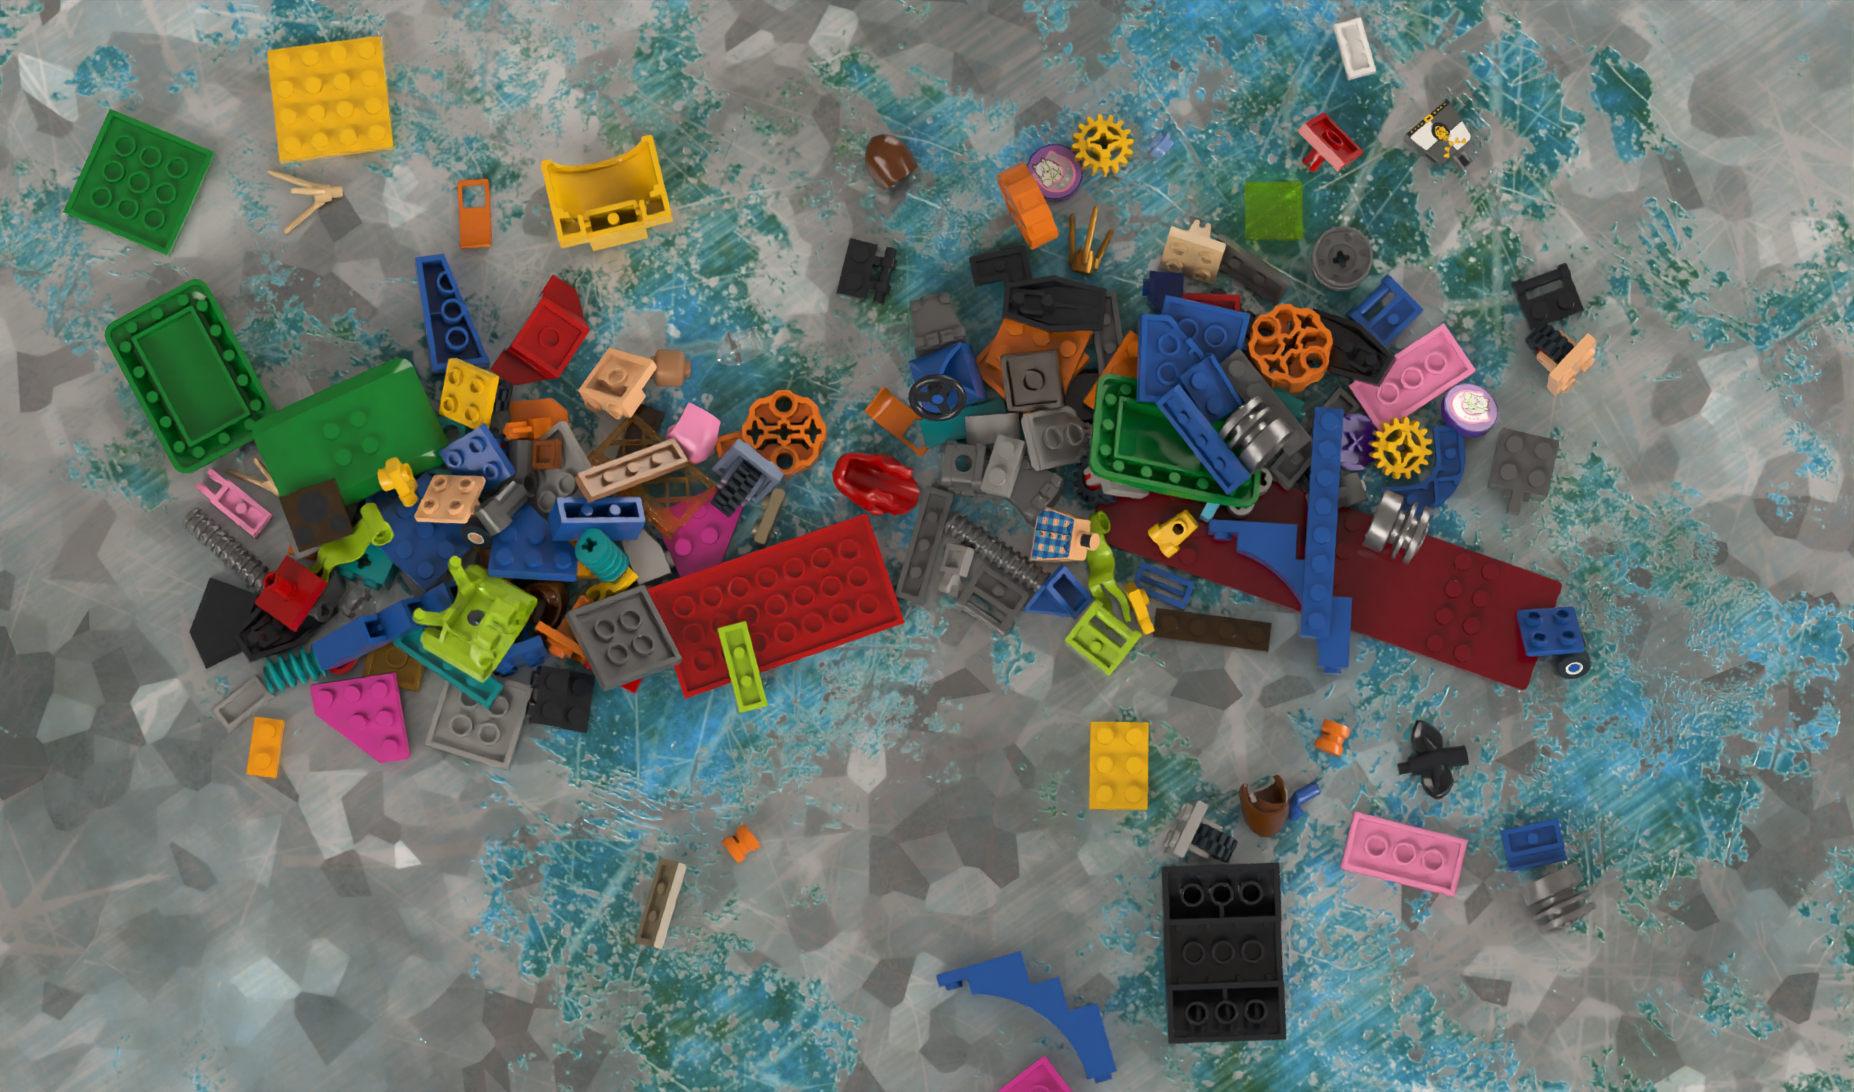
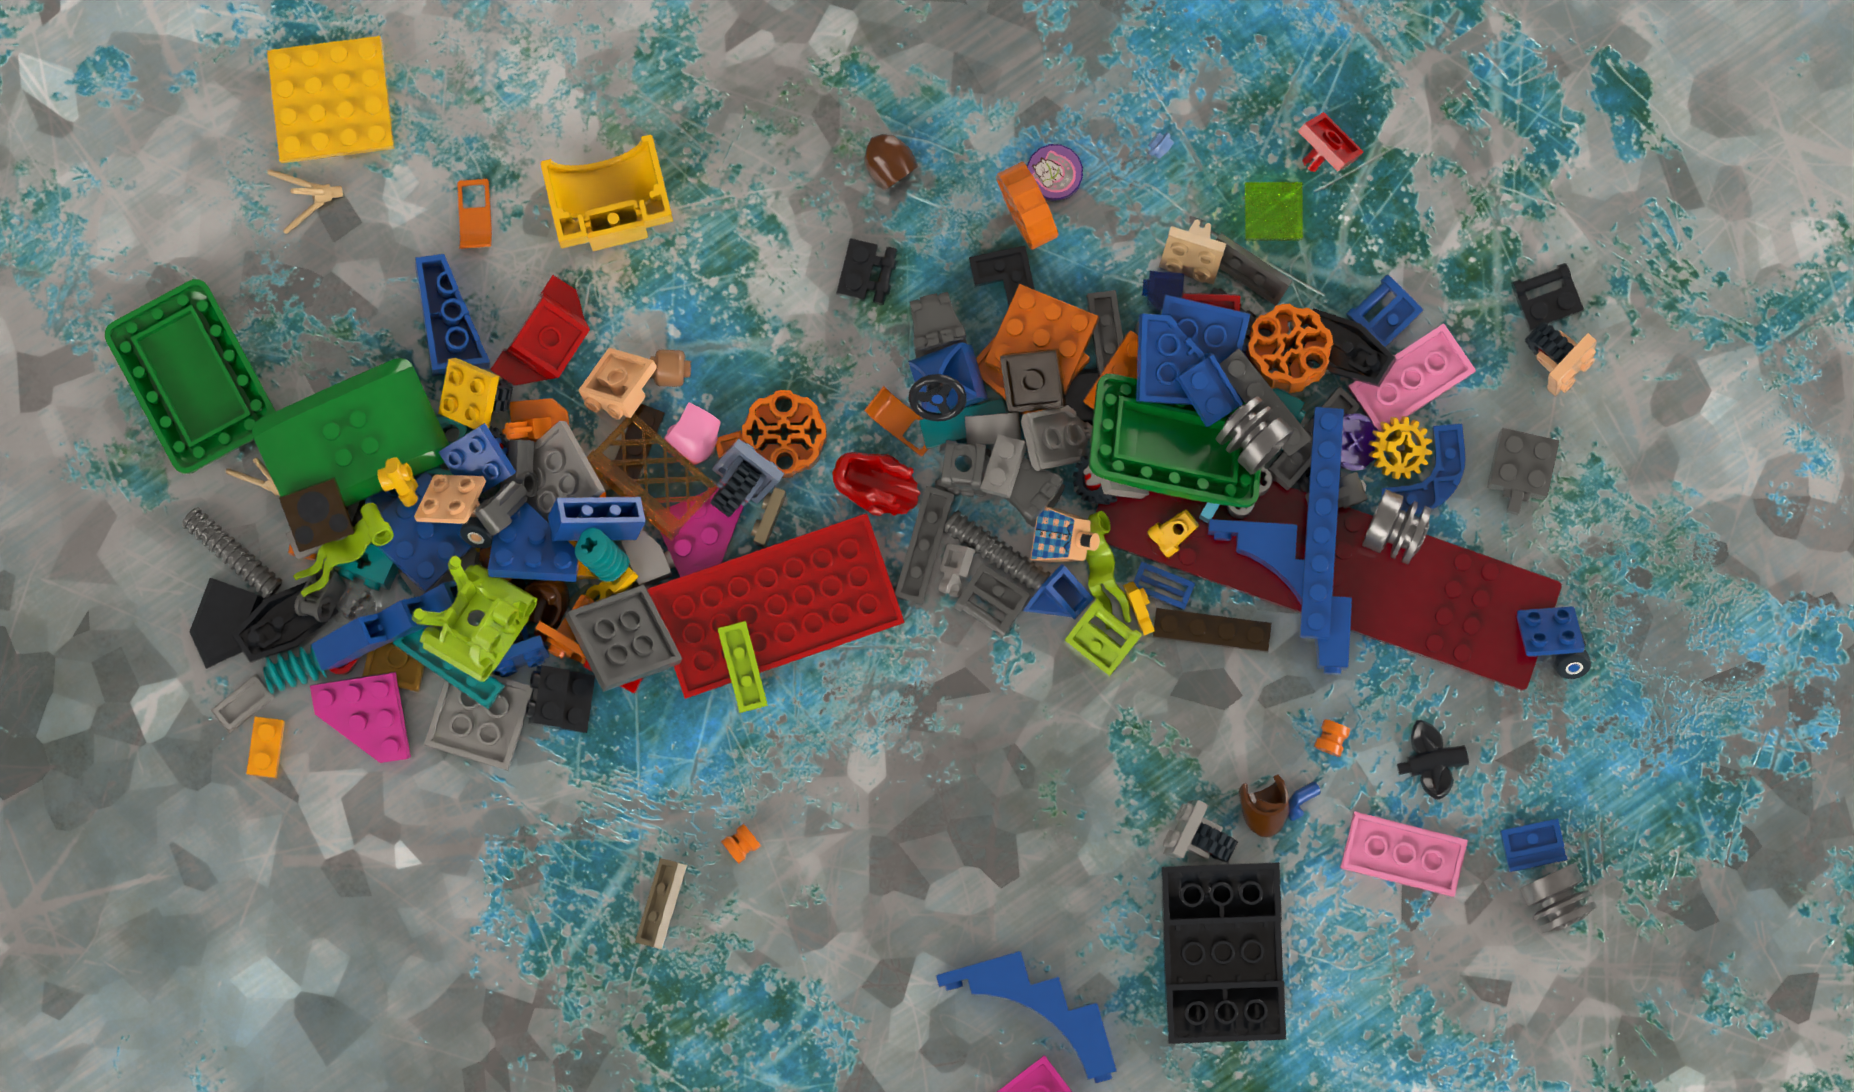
(139, 183): green plate -> none
(237, 505): bright pink hinge -> none
(290, 592): red tile -> none
(547, 454): dark orange tile -> none
(631, 470): medium nougat plate -> none
(740, 347): clear tile -> none
(1055, 304): black piece -> none
(1084, 260): pearl gold plant -> none
(1091, 147): yellow gear -> none
(1118, 766): yellow plate -> none
(1203, 439): blue plate -> none
(1350, 245): flat silver wheel -> none
(1354, 48): white plate -> none
(1441, 138): torso -> none
(1469, 410): tile -> none

